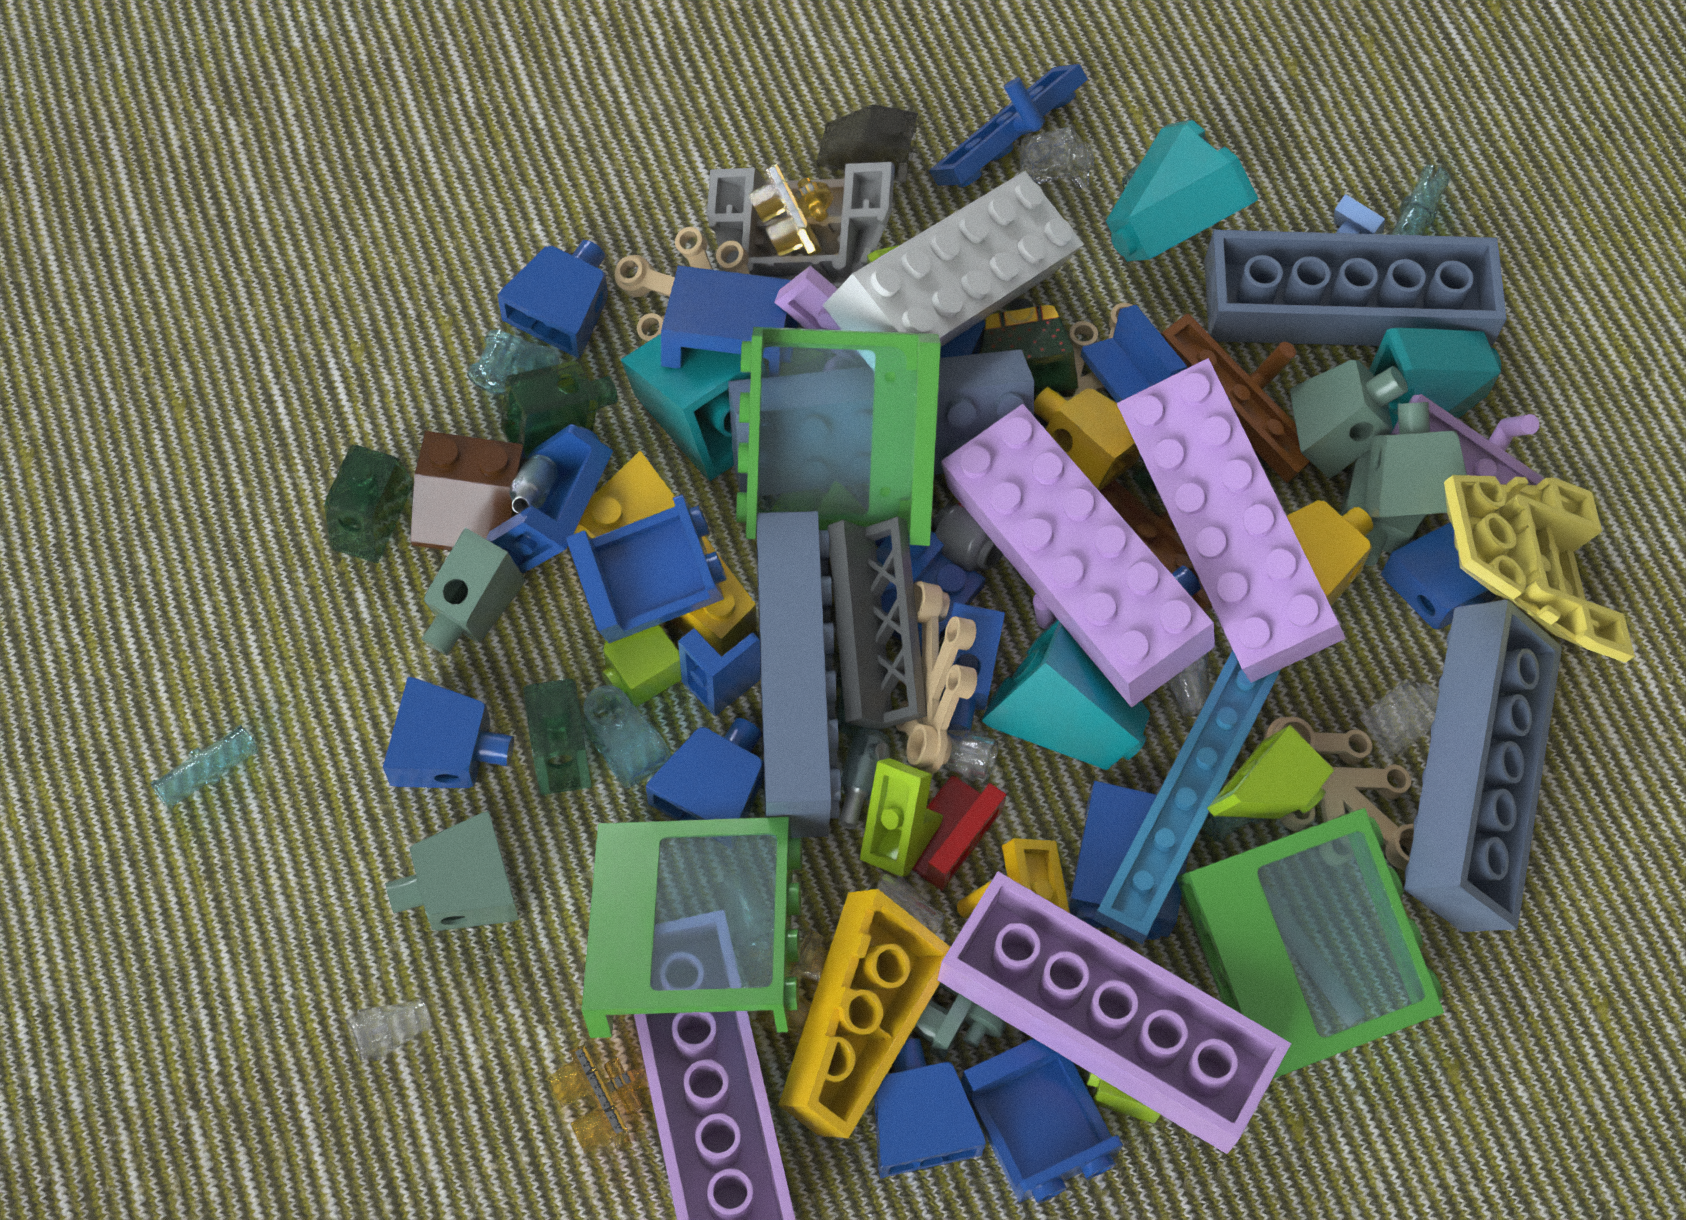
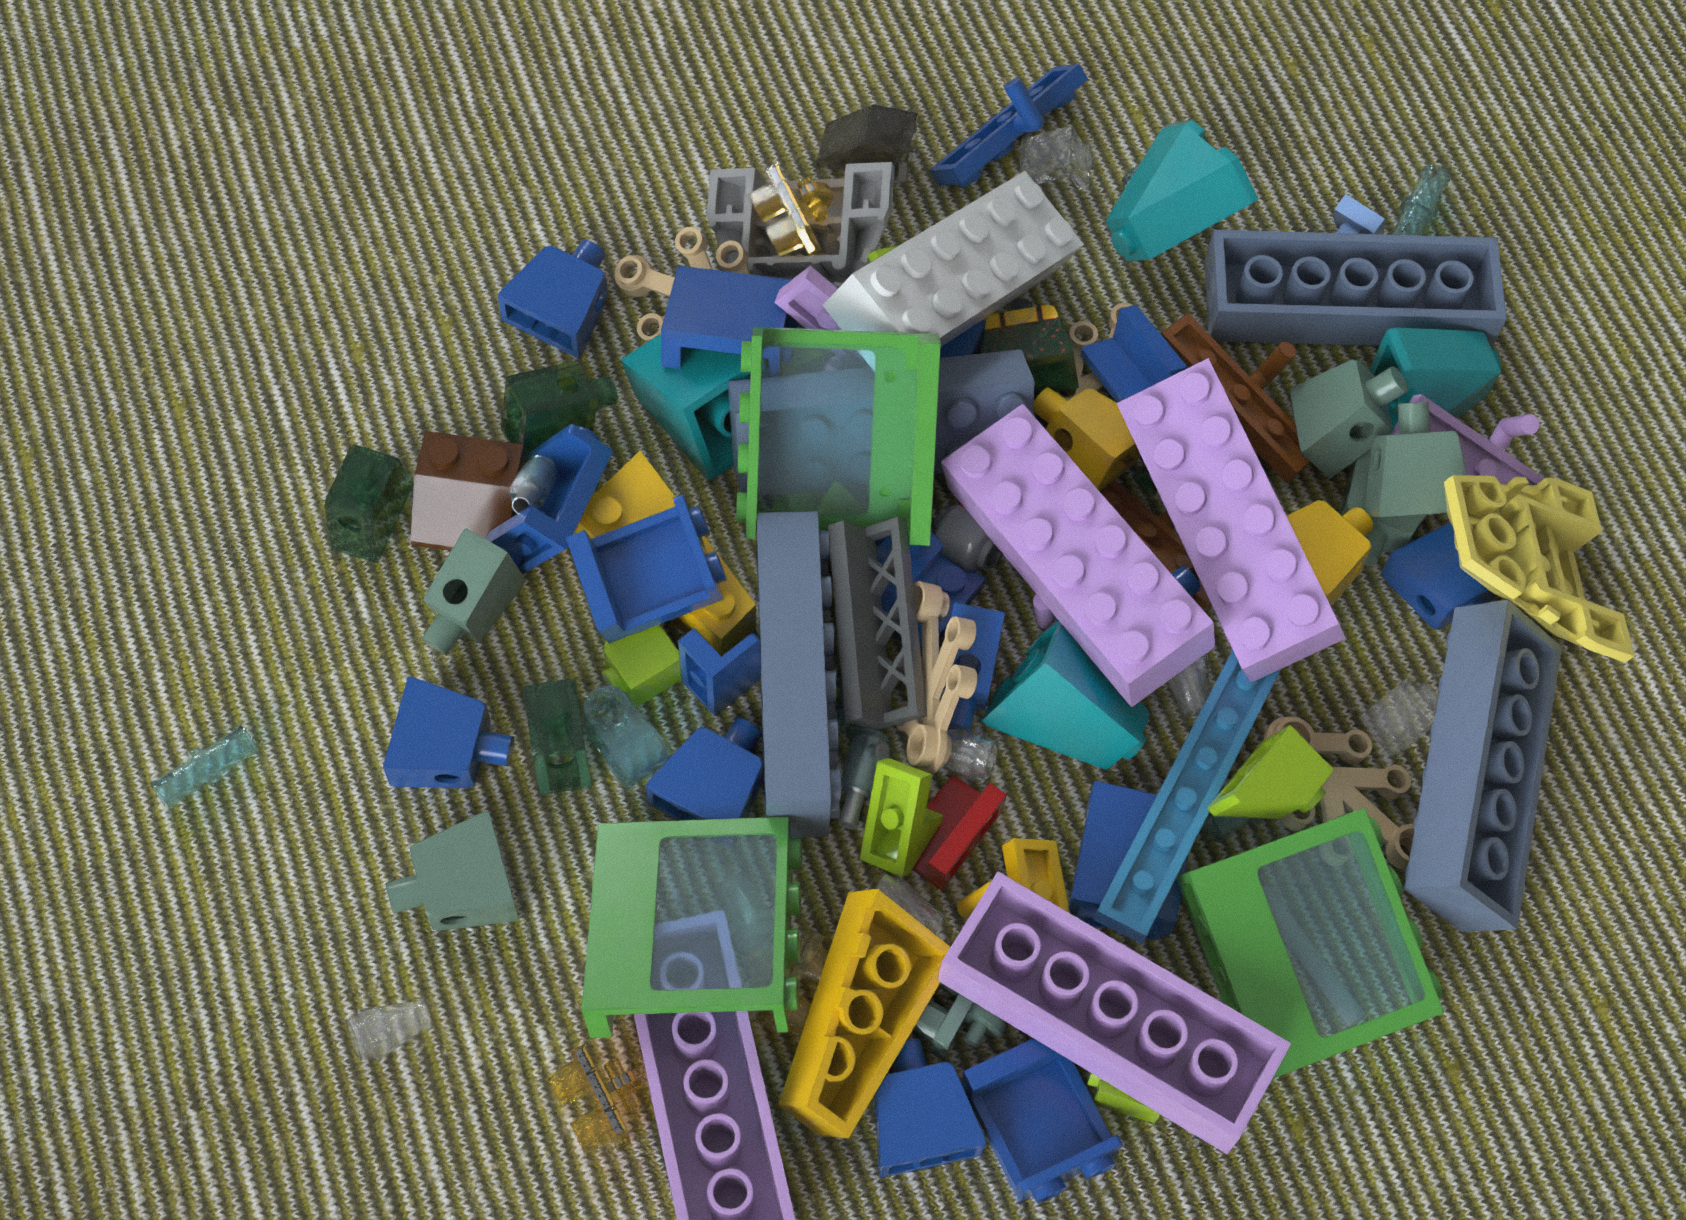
(507, 356): clear light blue piece -> none

